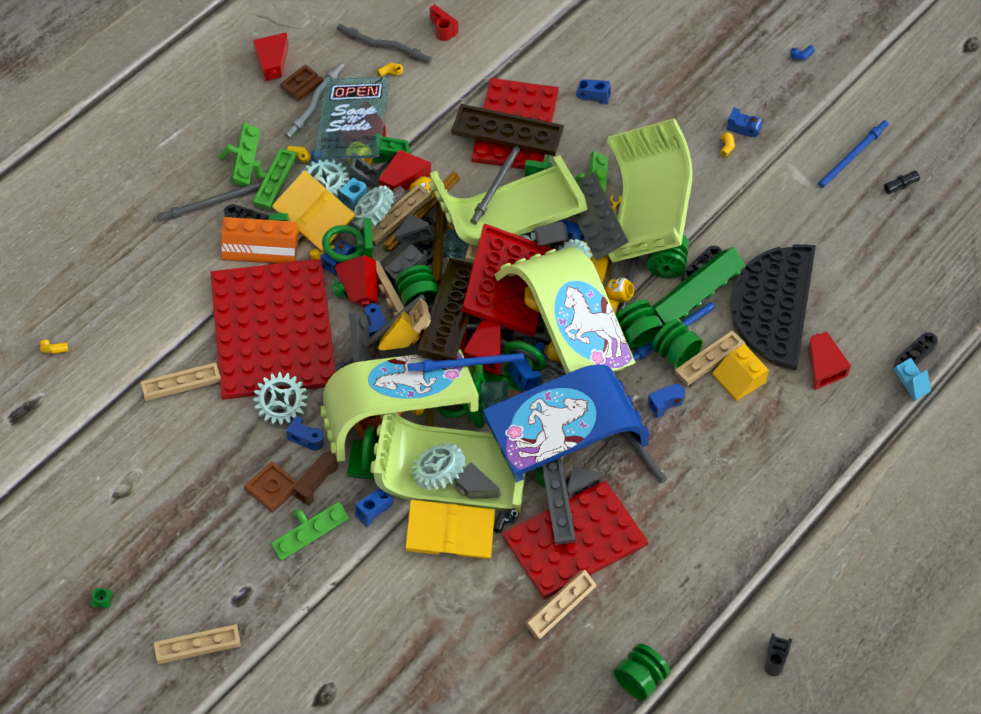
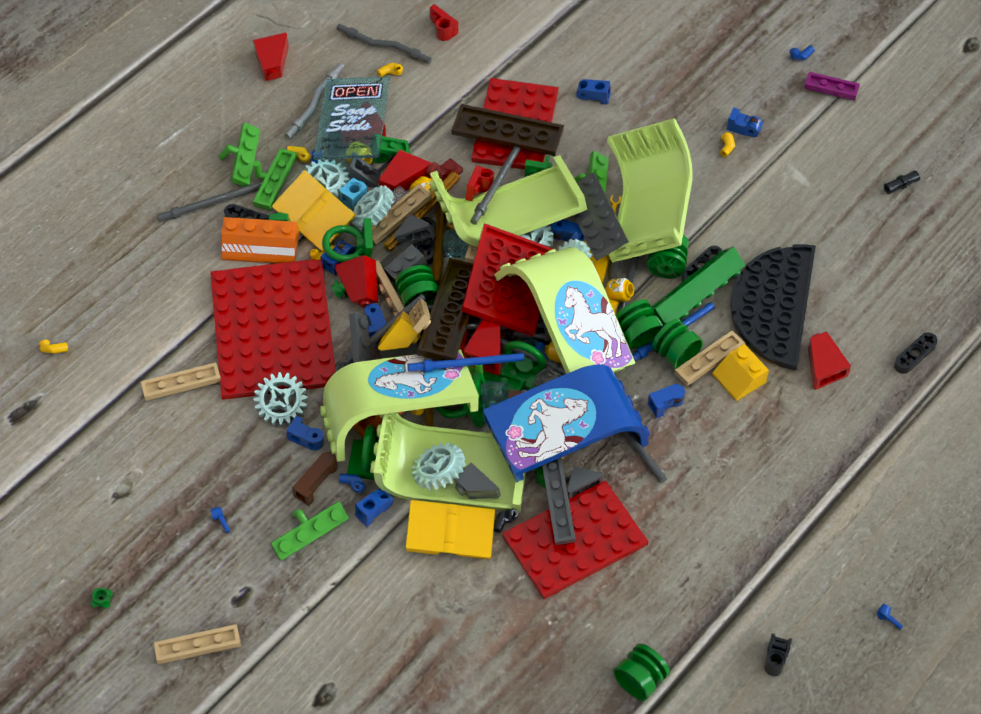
(217, 513): none -> blue hand
(271, 486): dark orange tile -> none
(301, 82): reddish brown plate -> none
(353, 480): none -> blue arm
(444, 170): none -> clear red plate
(479, 182): none -> red plate
(524, 375): blue leg -> none
(529, 299): yellow arm -> none
(551, 234): dark grey slope -> none
(560, 604): tan plate -> none
(832, 86): none -> magenta plate
(873, 134): blue bar -> none
(884, 614): none -> blue hand
(913, 380): medium azure slope -> none

